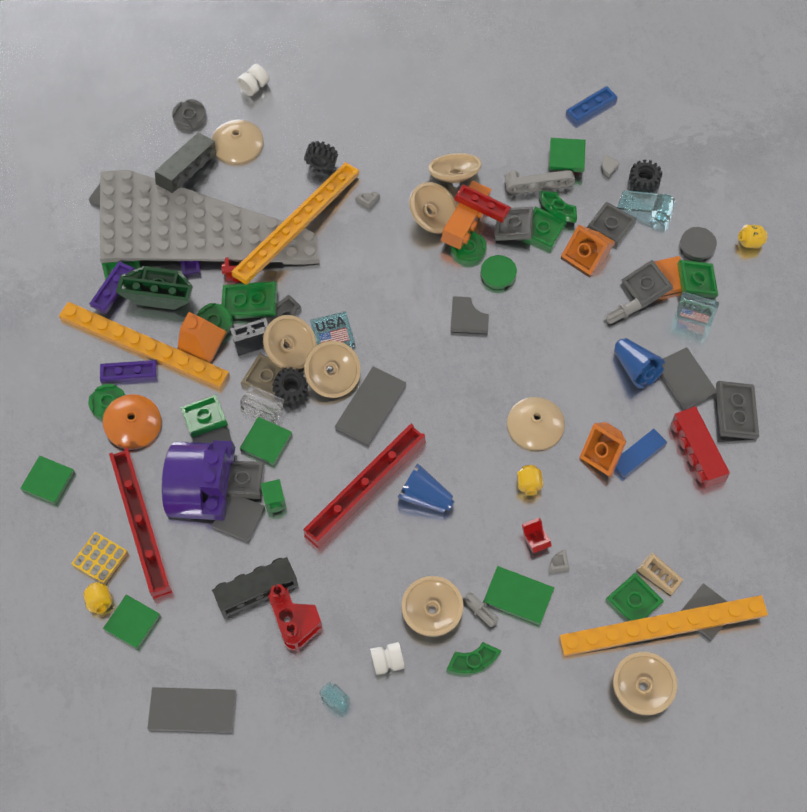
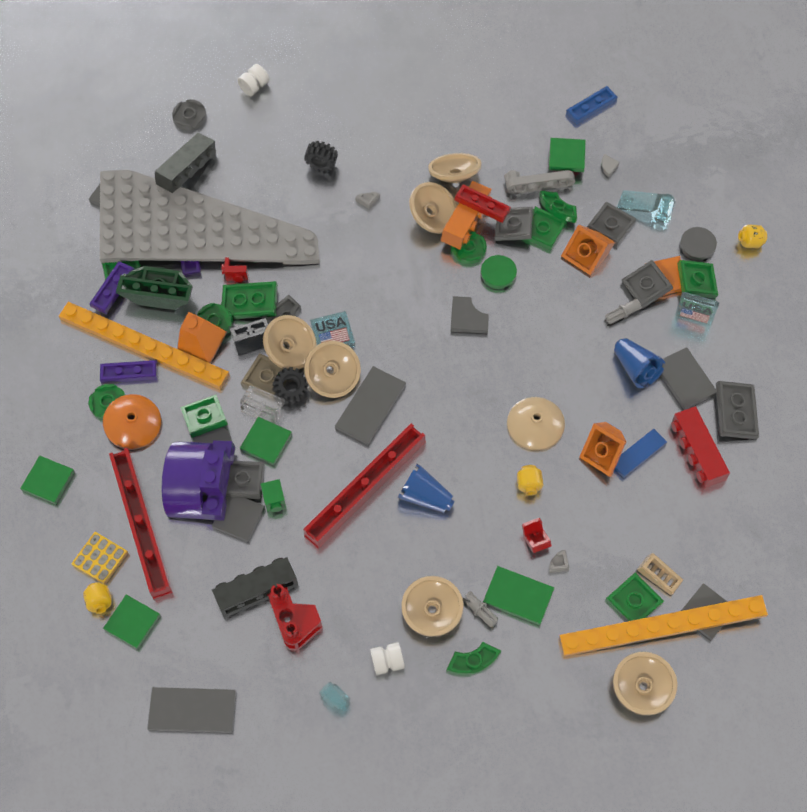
(238, 141): tan dish -> none
(295, 223): light orange plate -> none
(645, 168): black tyre -> none

